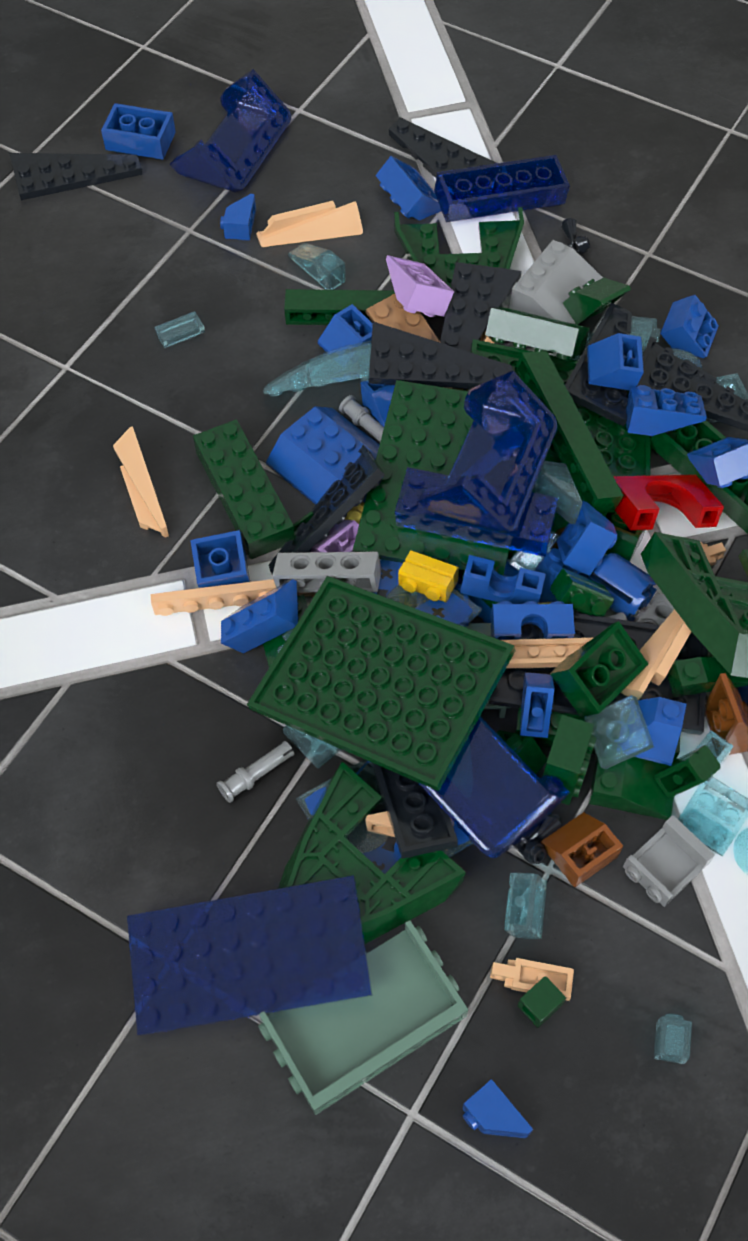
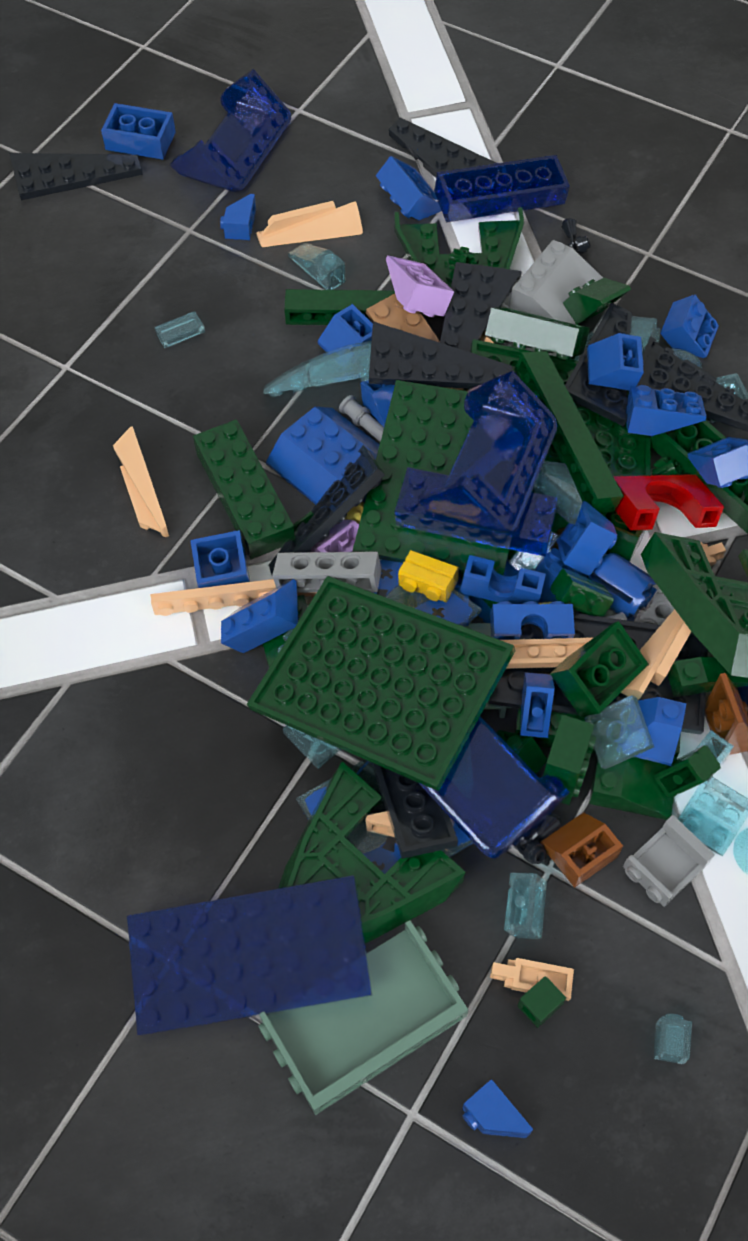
(246, 777): light grey pin -> none
(461, 255): none -> dark green gear
(666, 467): none -> dark green gear

